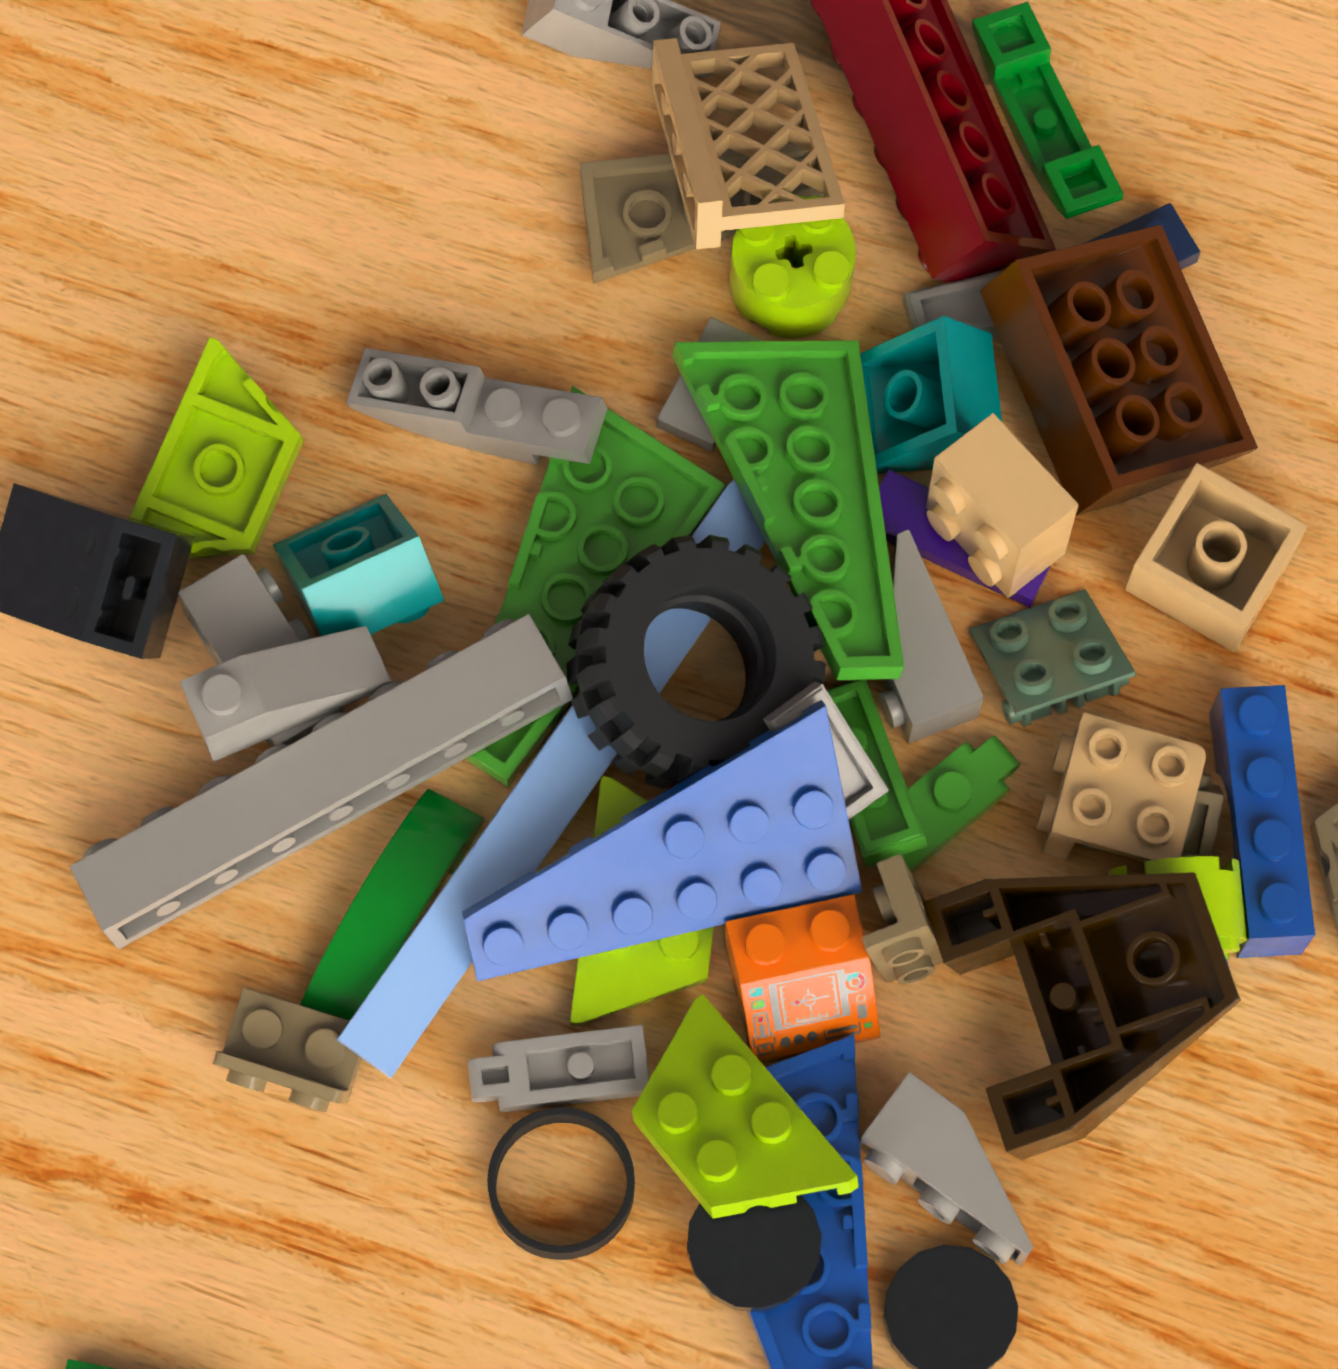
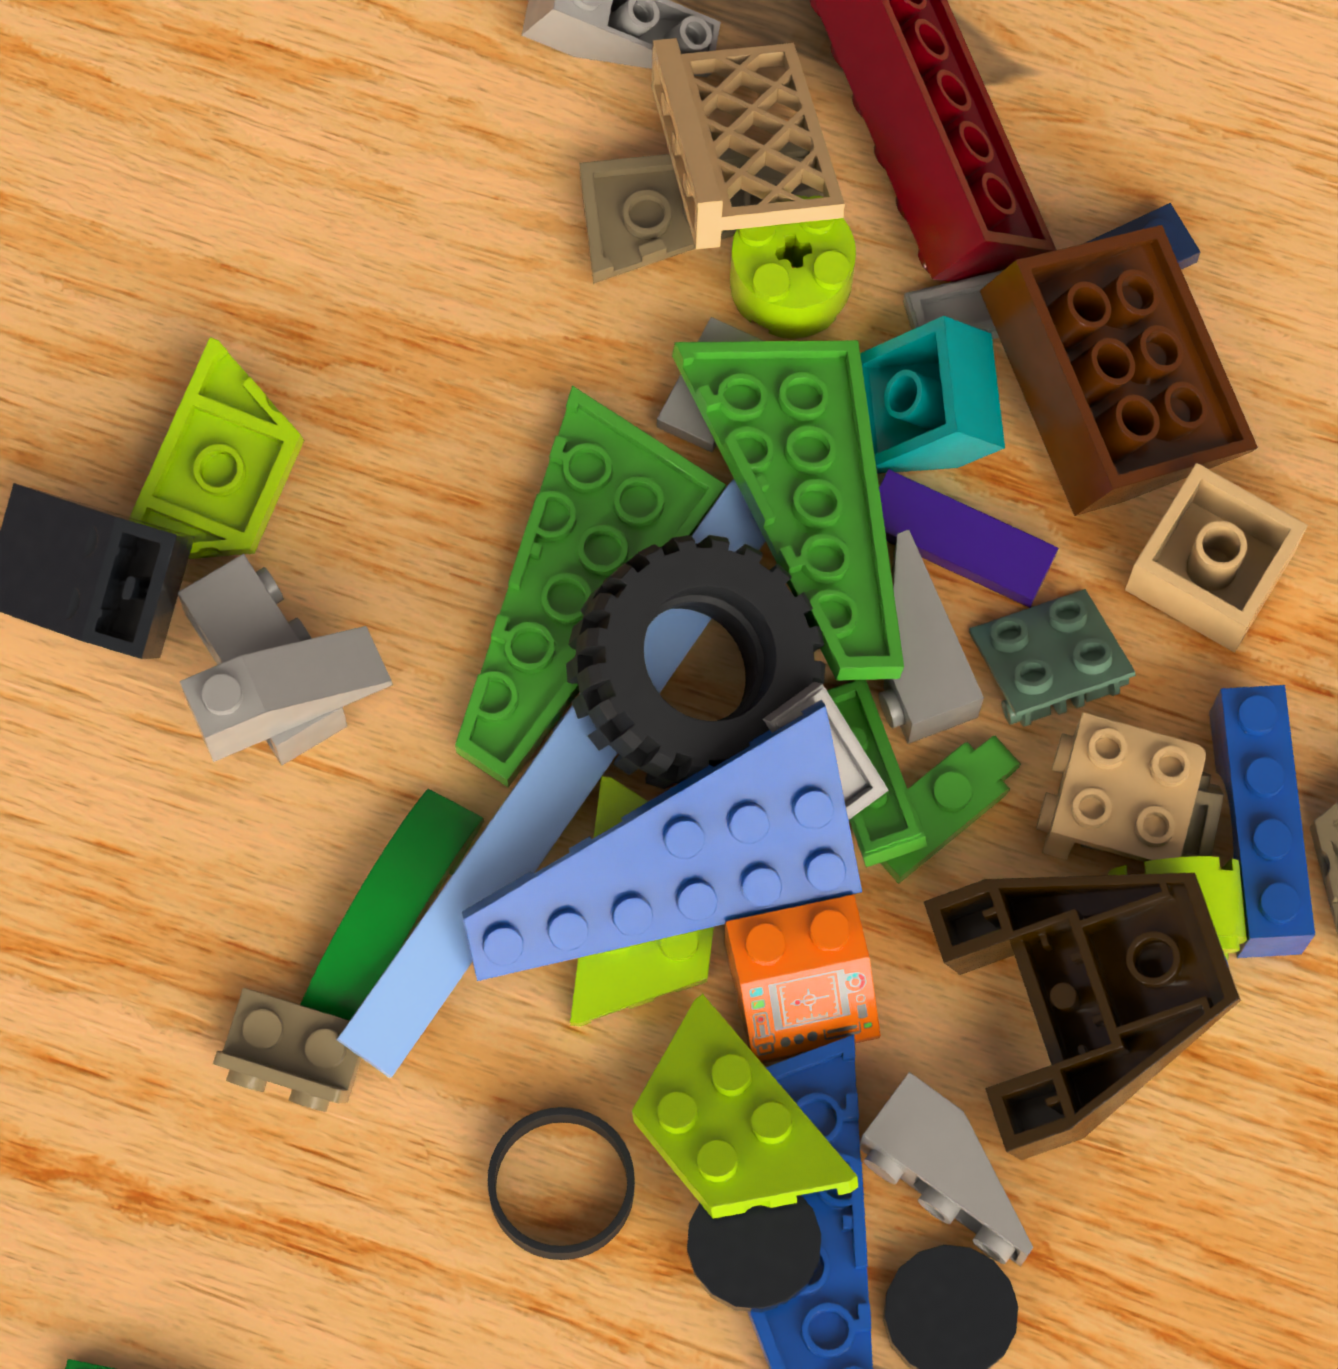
(321, 781): light grey brick -> none
(360, 570): teal slope -> none
(476, 412): light grey slope -> none
(562, 1069): light grey hinge -> none
(908, 946): dark tan bracket -> none
(999, 506): tan brick -> none
(1040, 114): green slope -> none

